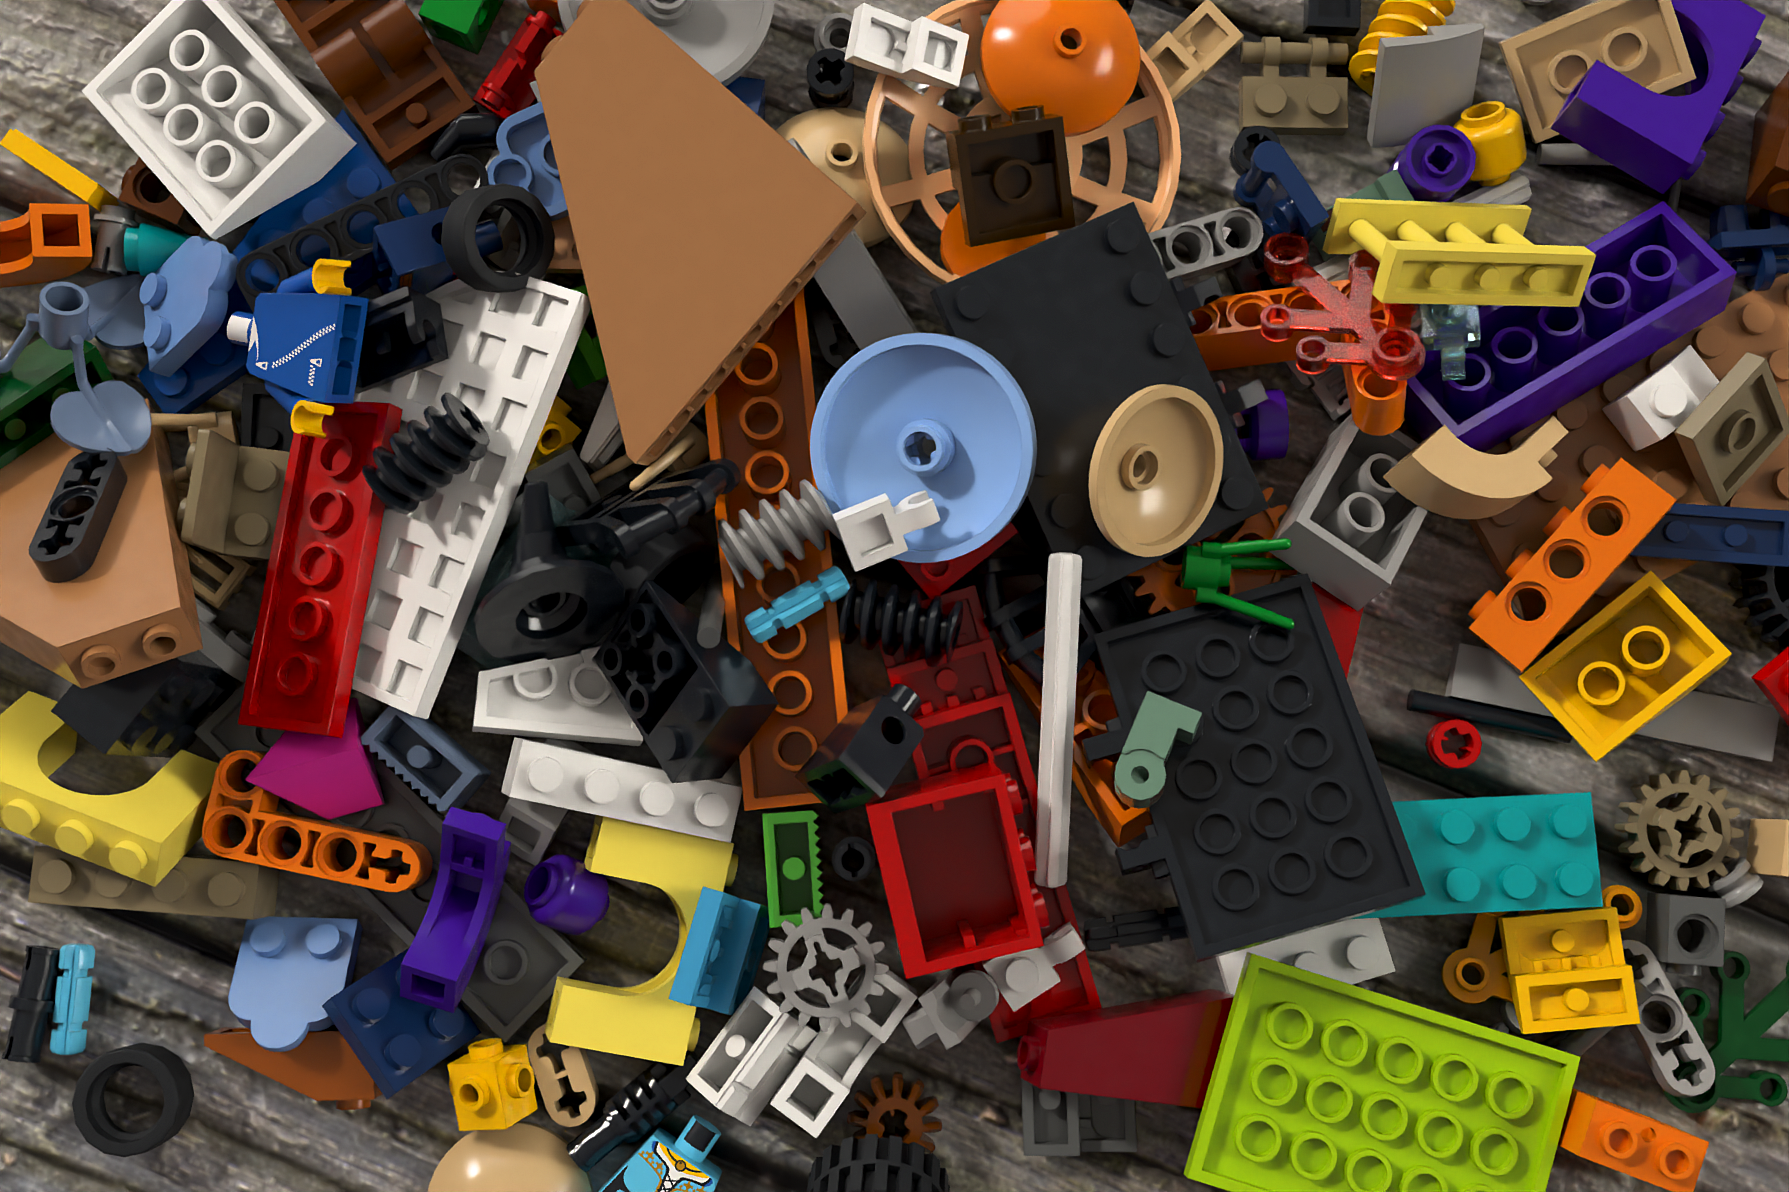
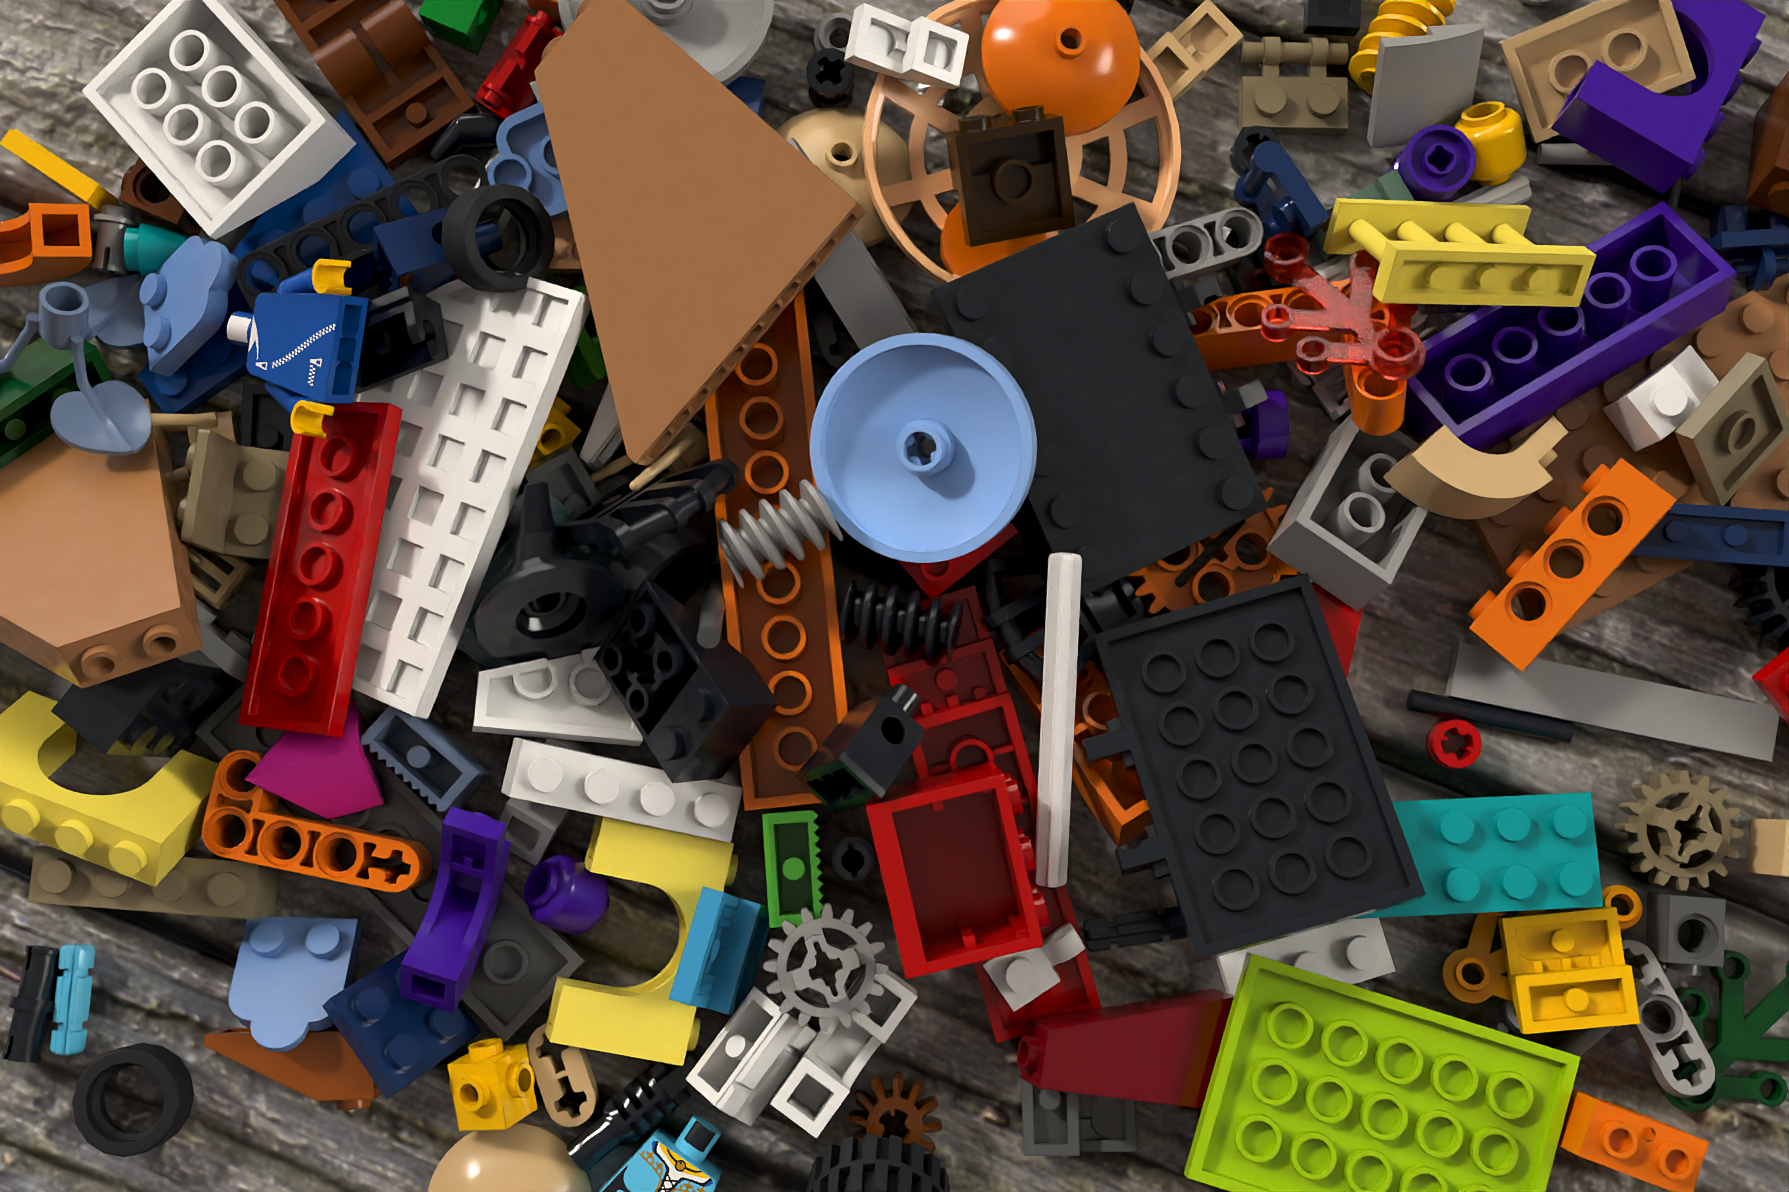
(85, 533): black beam -> none
(429, 458): black piece -> none
(797, 604): medium azure axle -> none
(876, 529): white plate -> none
(952, 1008): light grey hips -> none
(1142, 762): sand green leg -> none
(1156, 470): tan dish -> none
(1211, 565): green plant -> none
(1450, 331): clear light blue plate -> none
(1625, 666): yellow slope -> none
(1737, 884): light grey bush -> none

